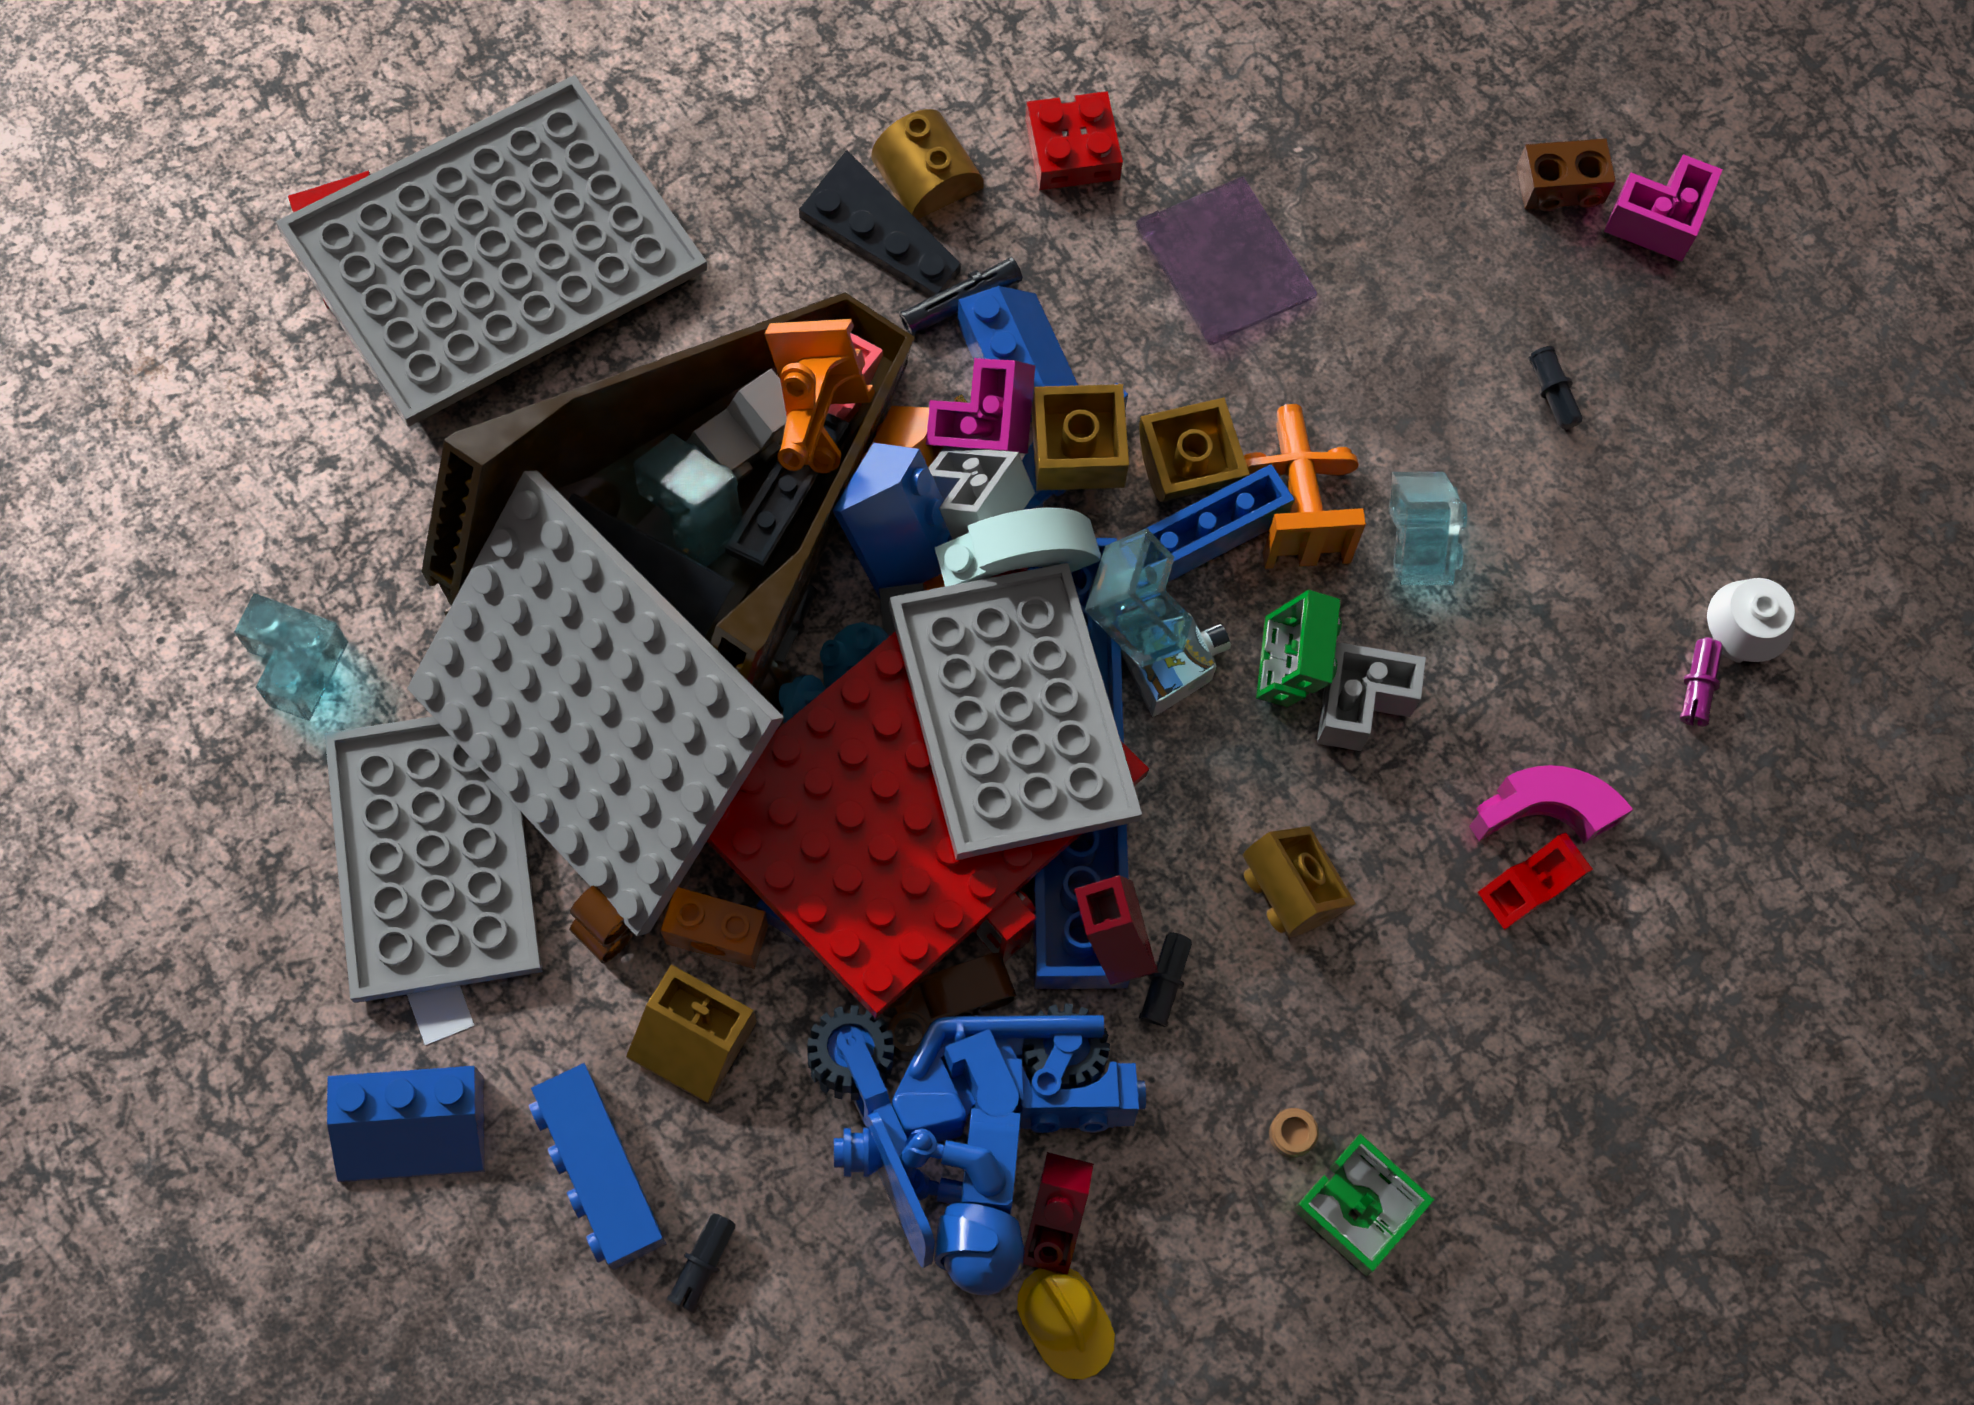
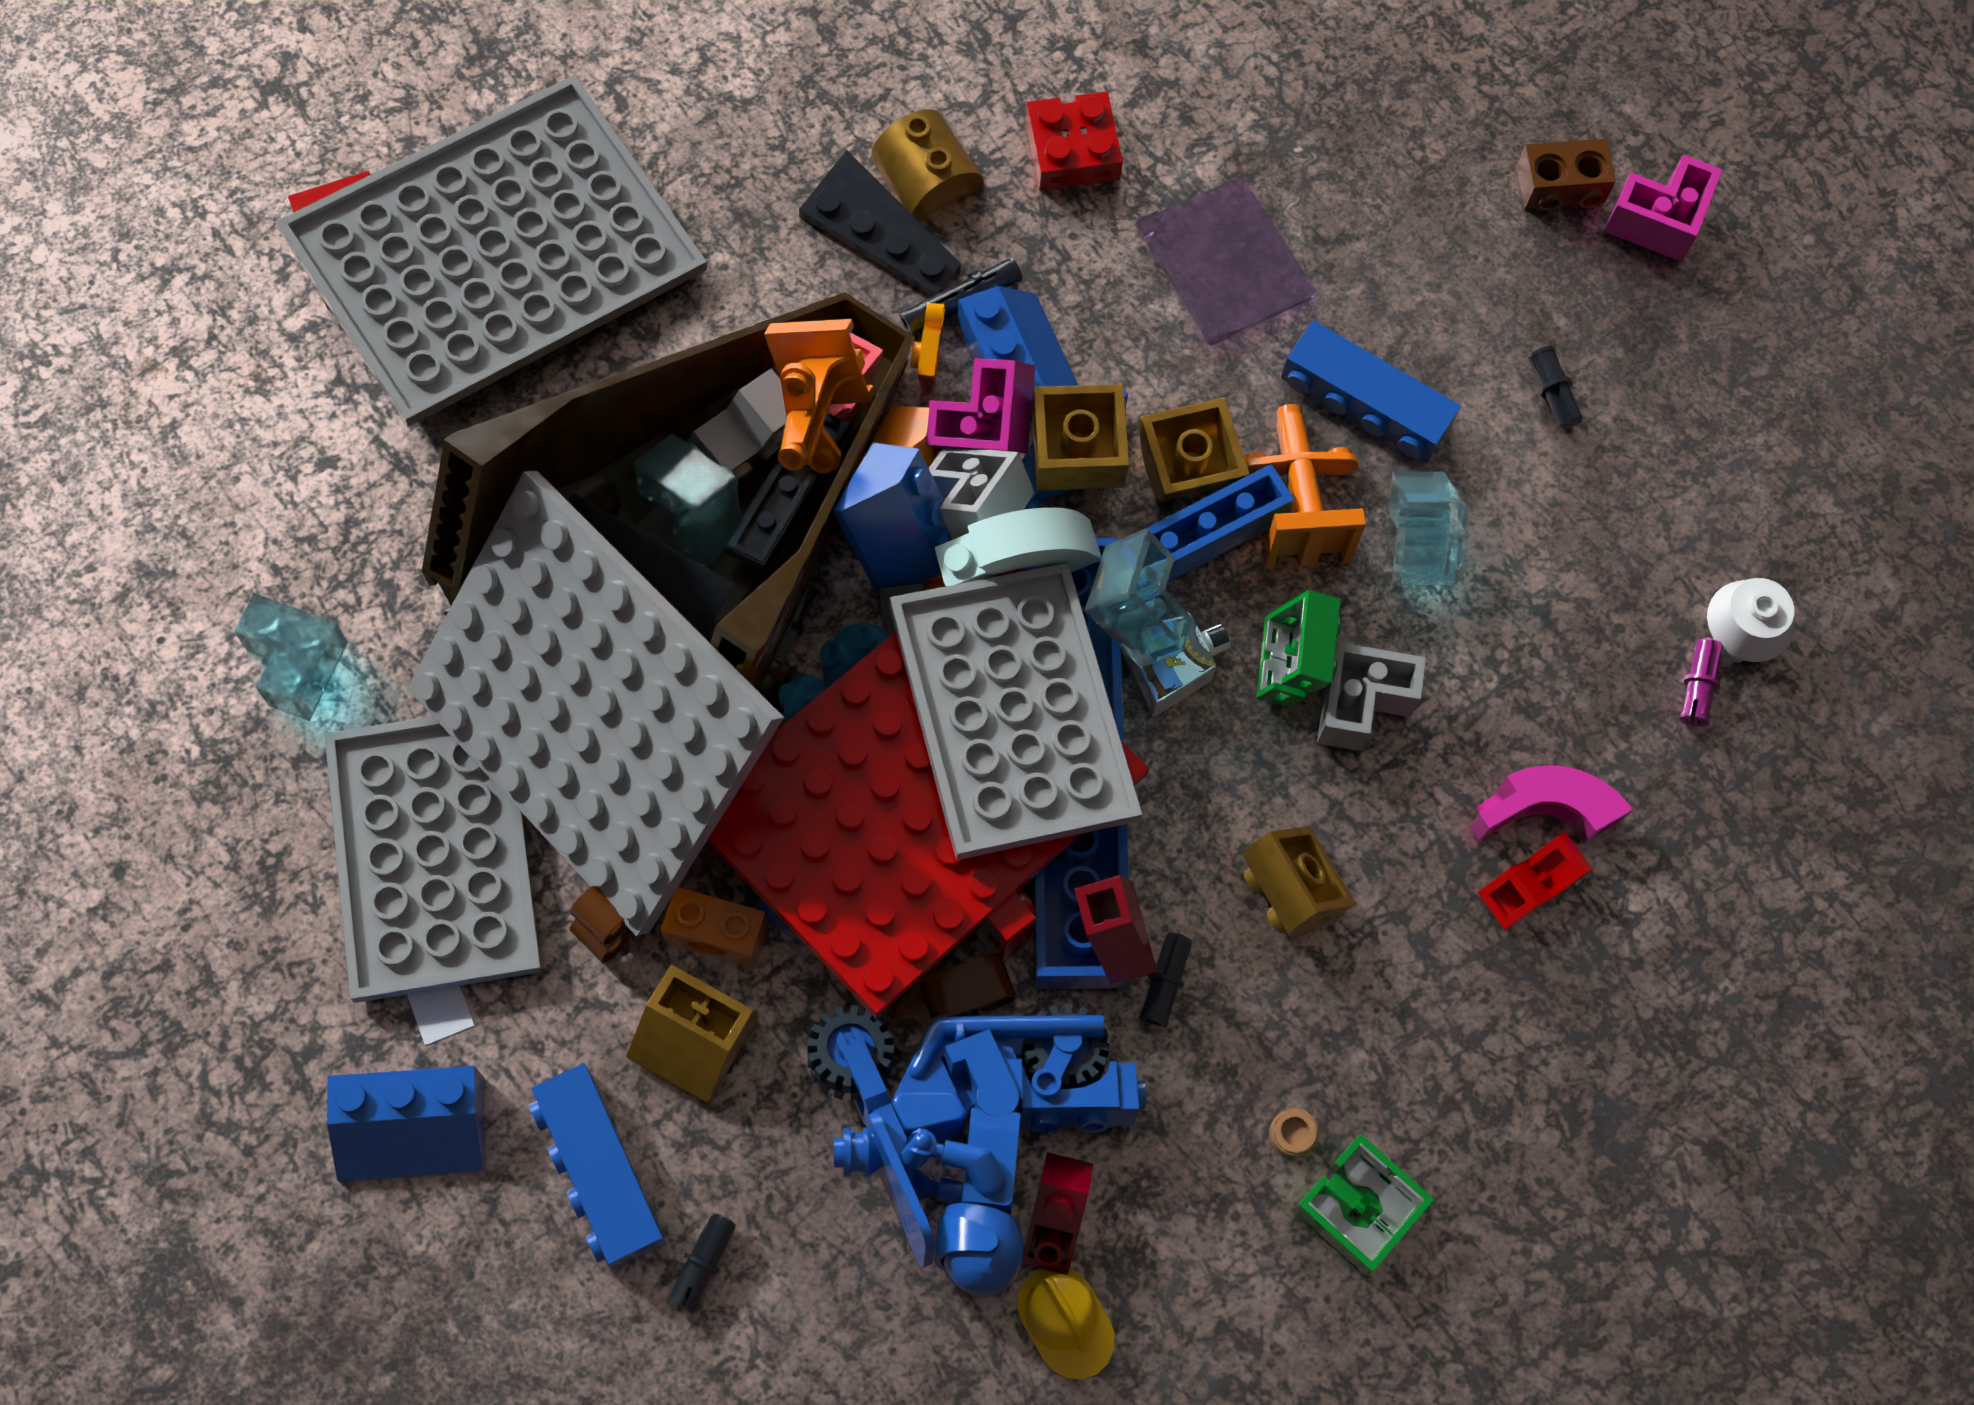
(926, 354): none -> light orange plate
(1369, 391): none -> blue brick

